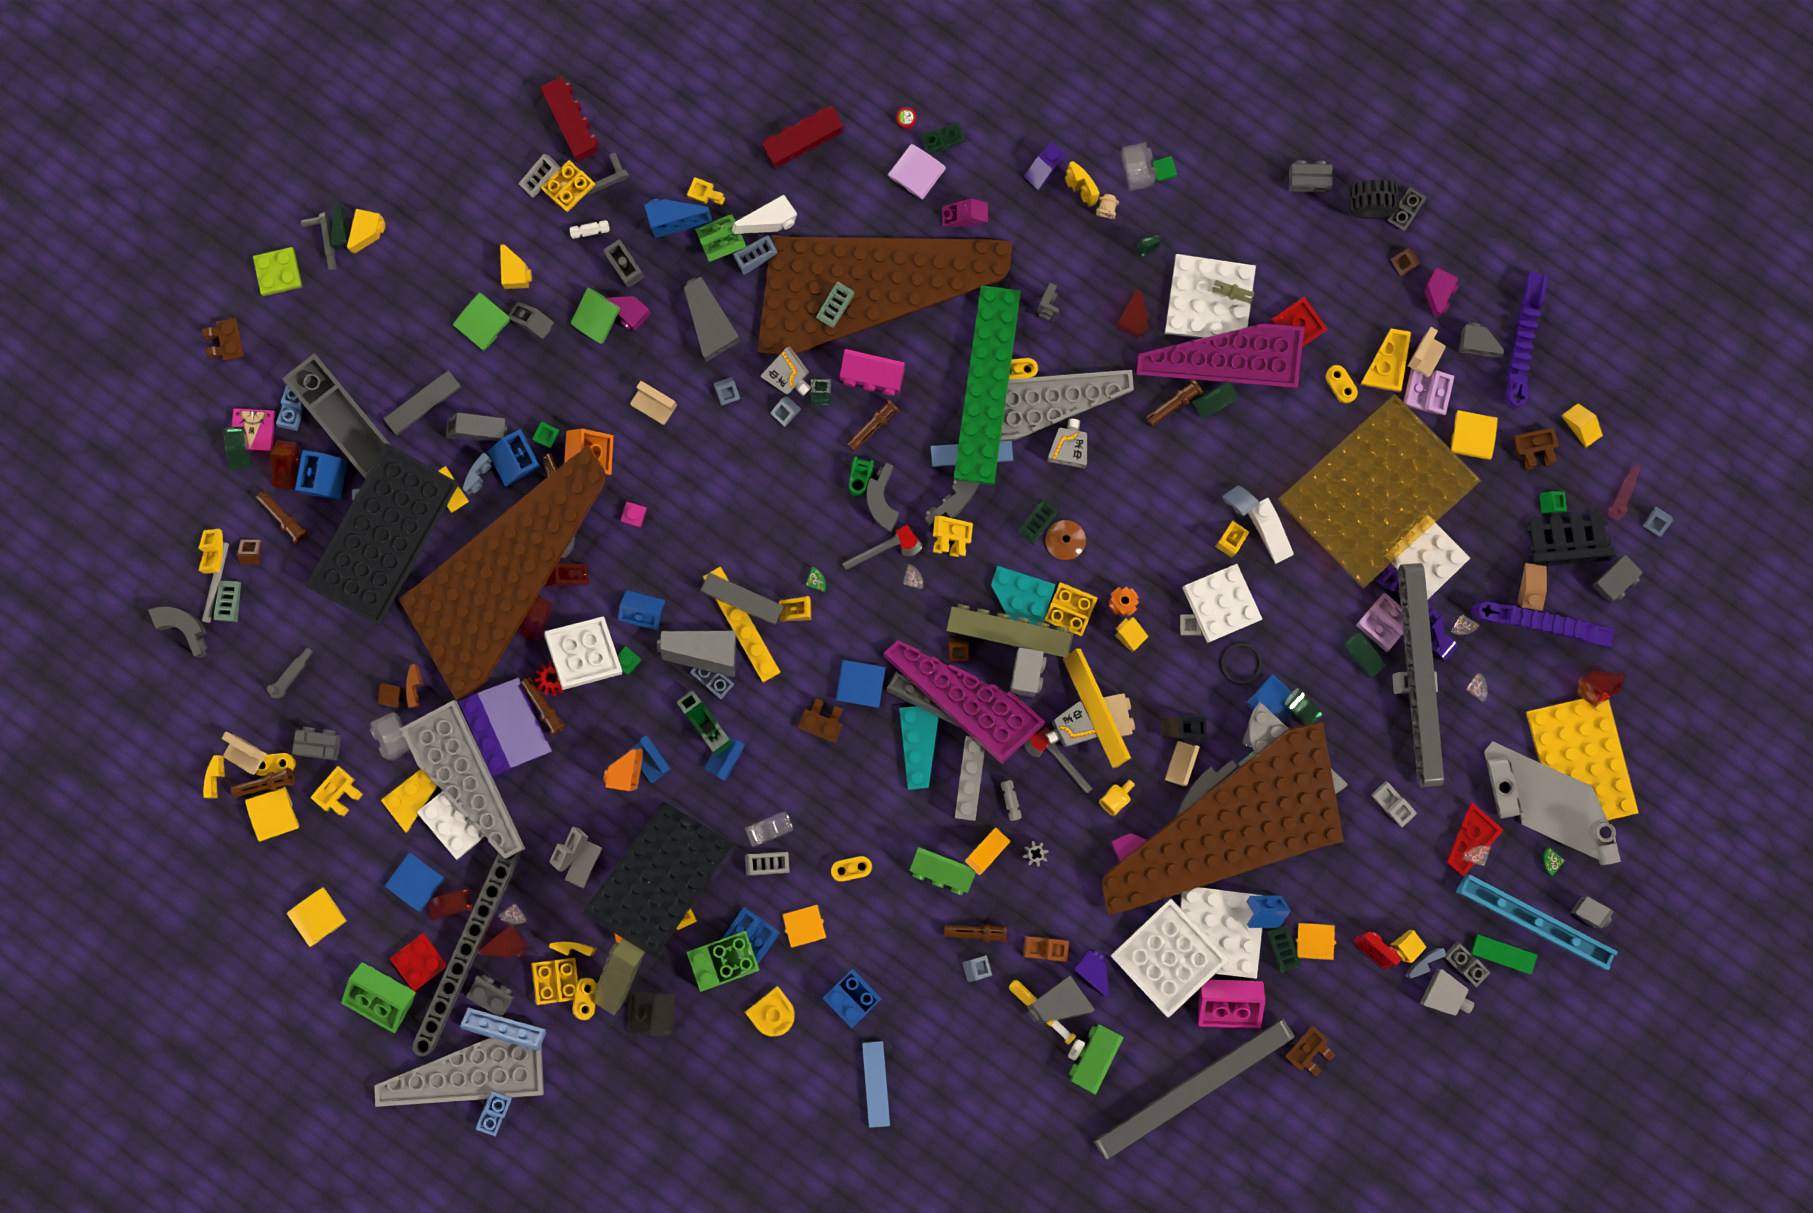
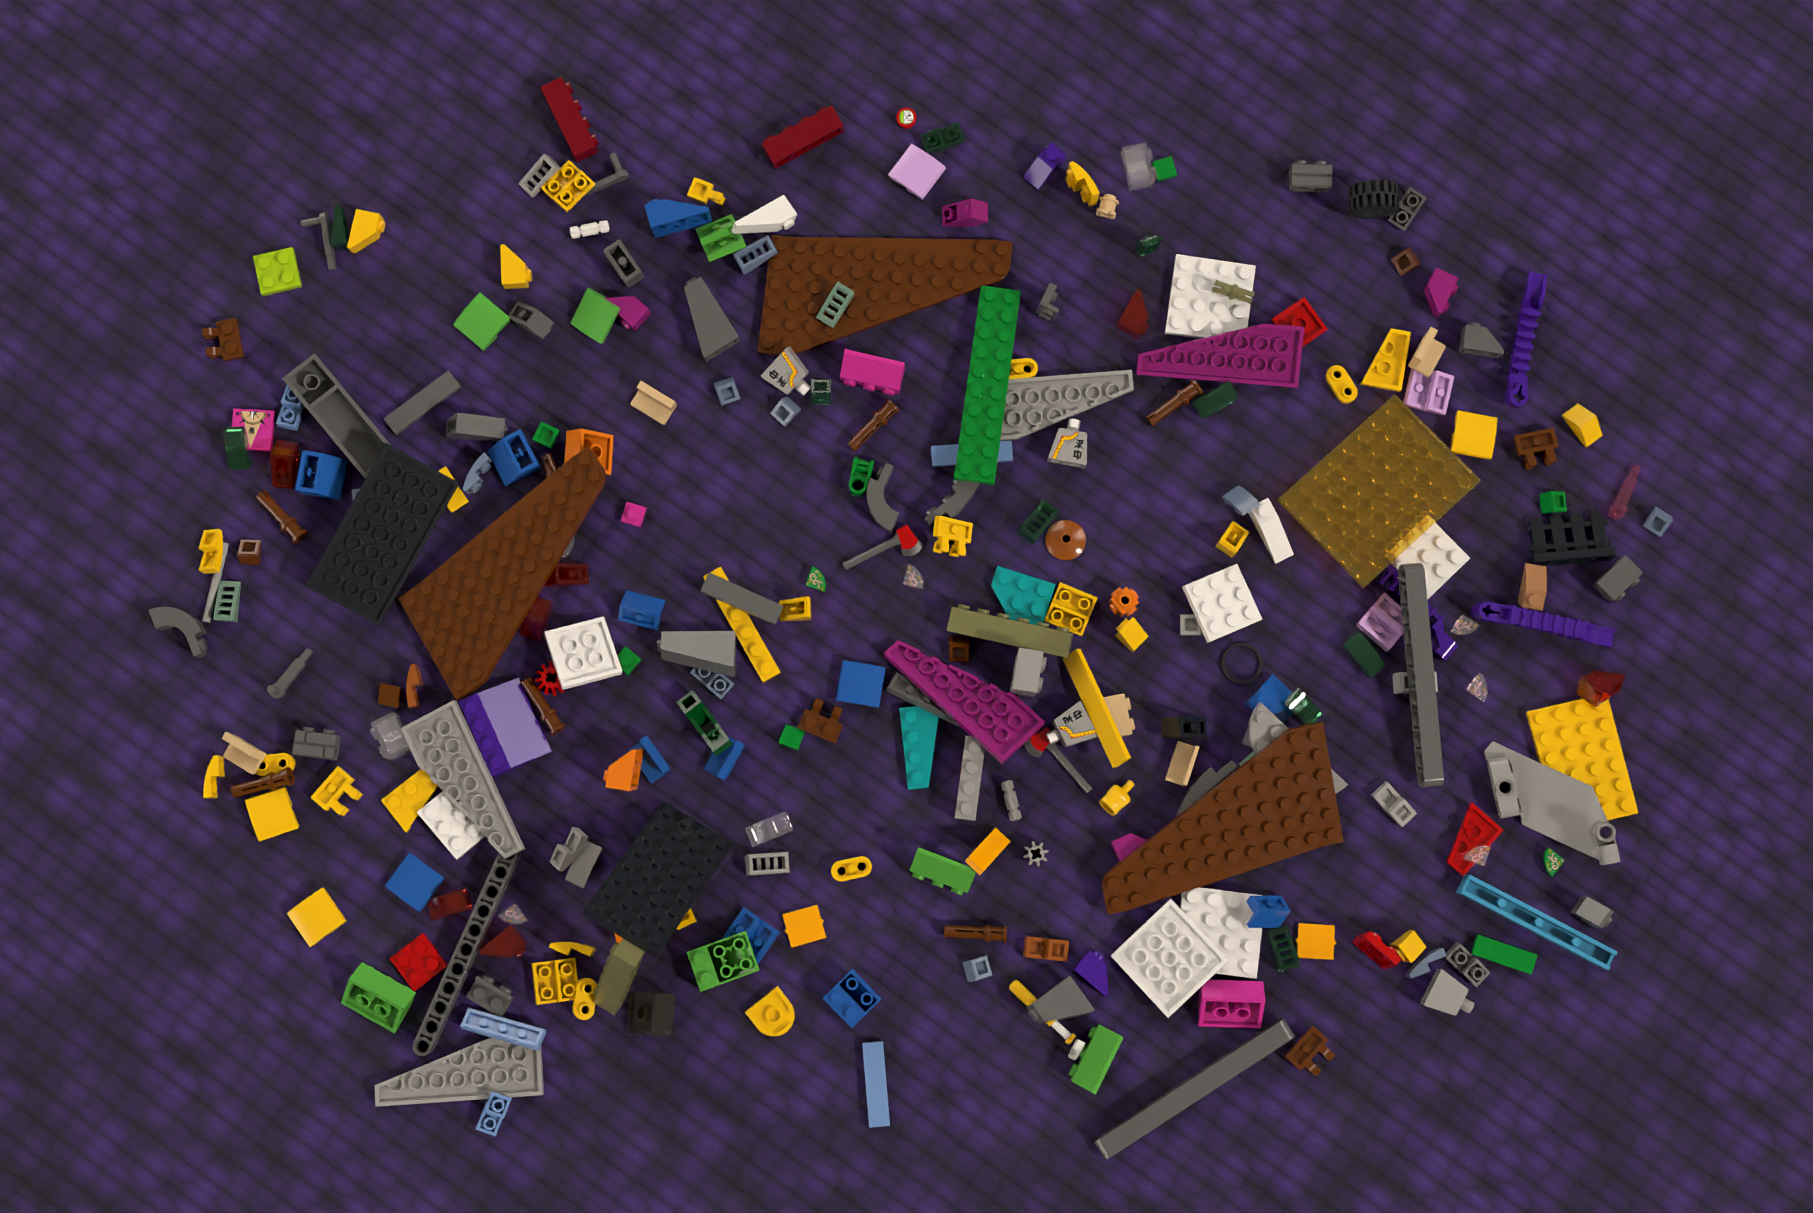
(791, 737): none -> green slope

